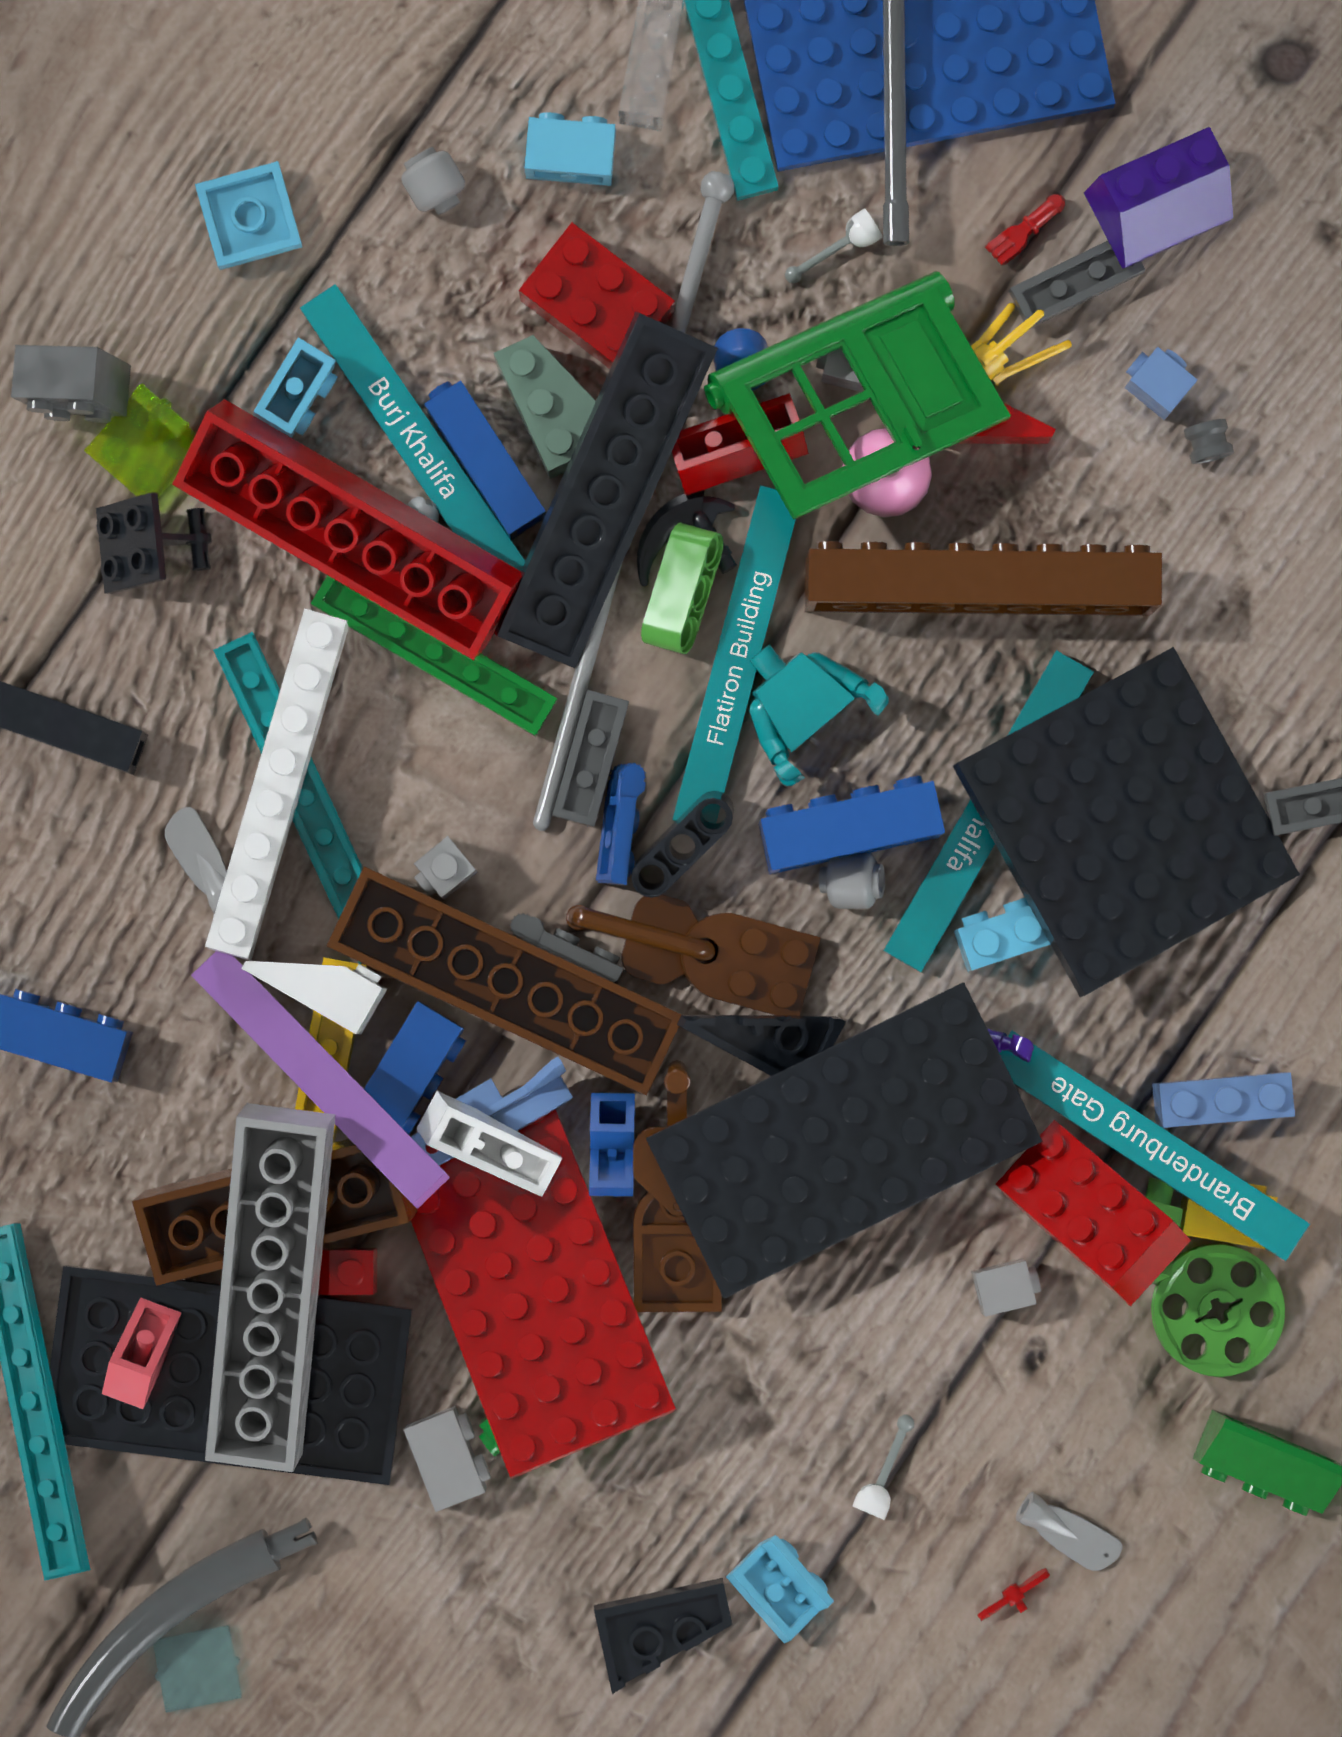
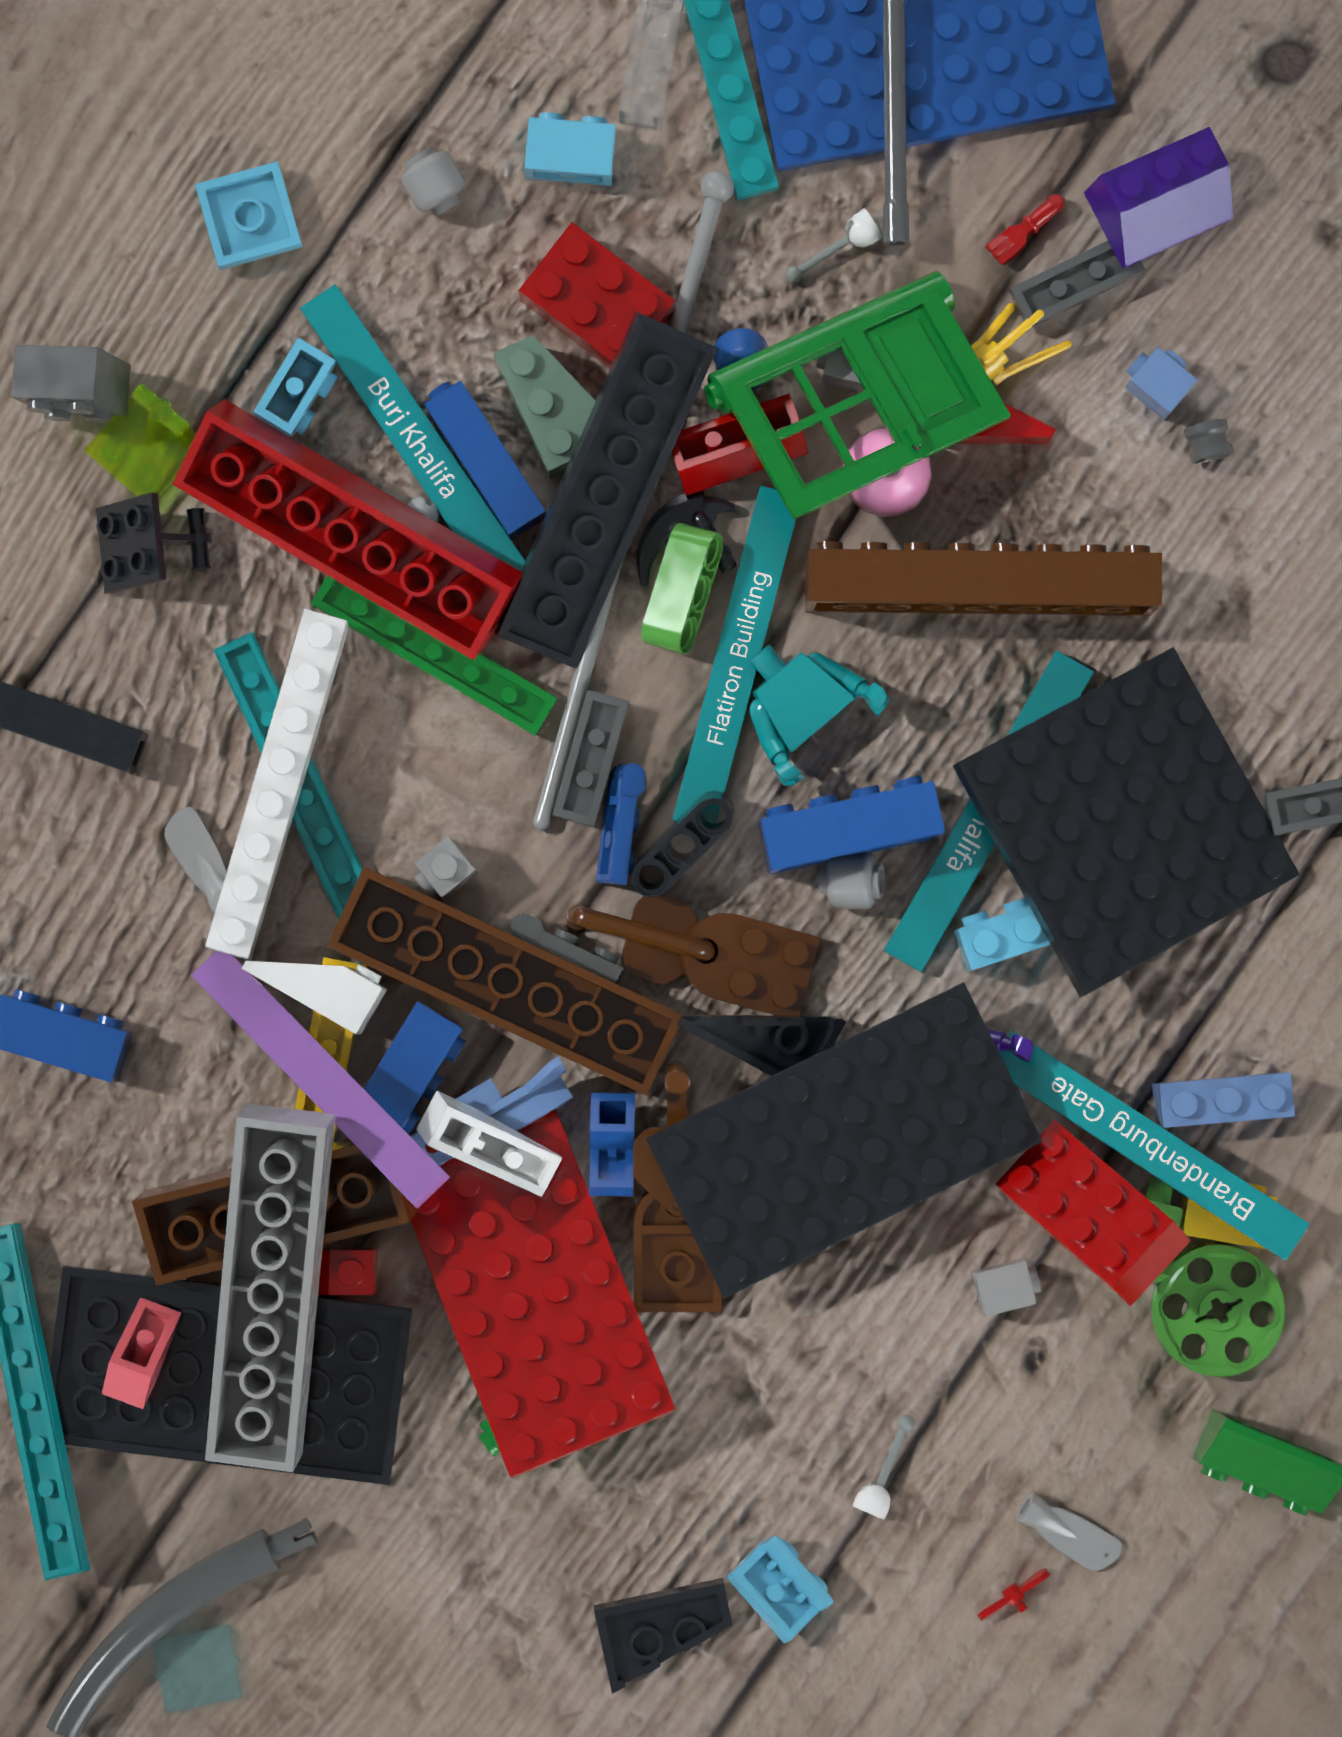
(446, 1458): light grey piece -> none

